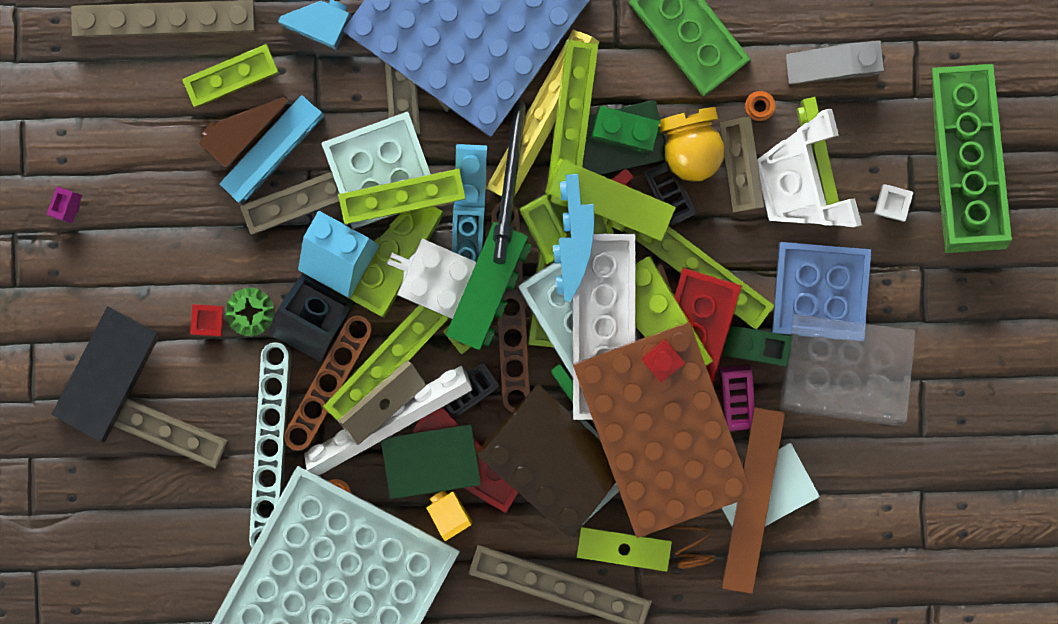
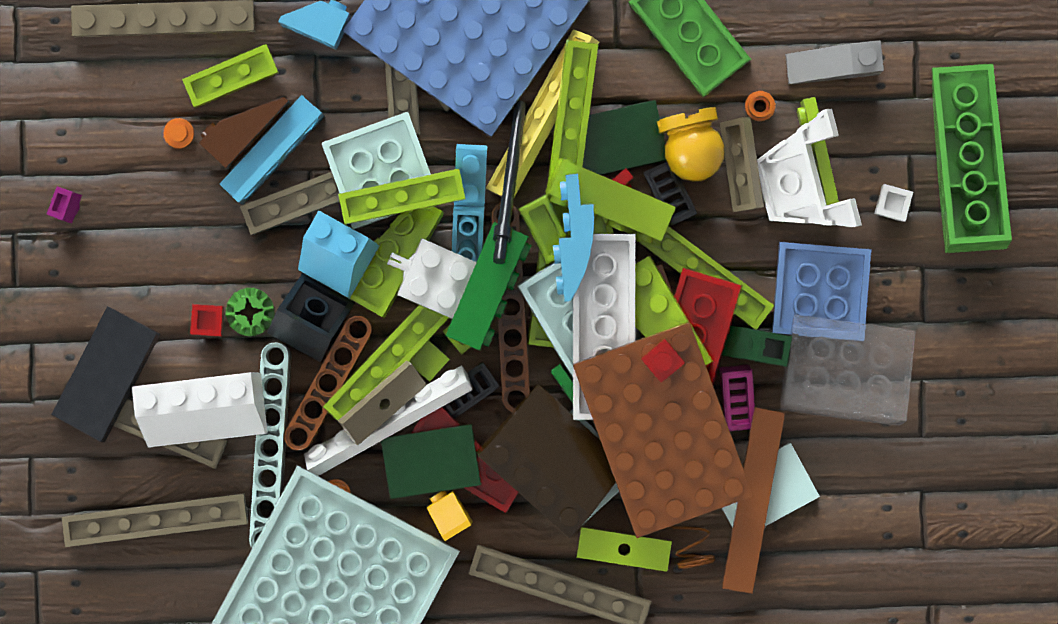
(154, 520): none -> dark tan plate
(178, 133): none -> orange plate
(200, 409): none -> white slope
(429, 360): none -> lime tile
(624, 130): green brick -> none

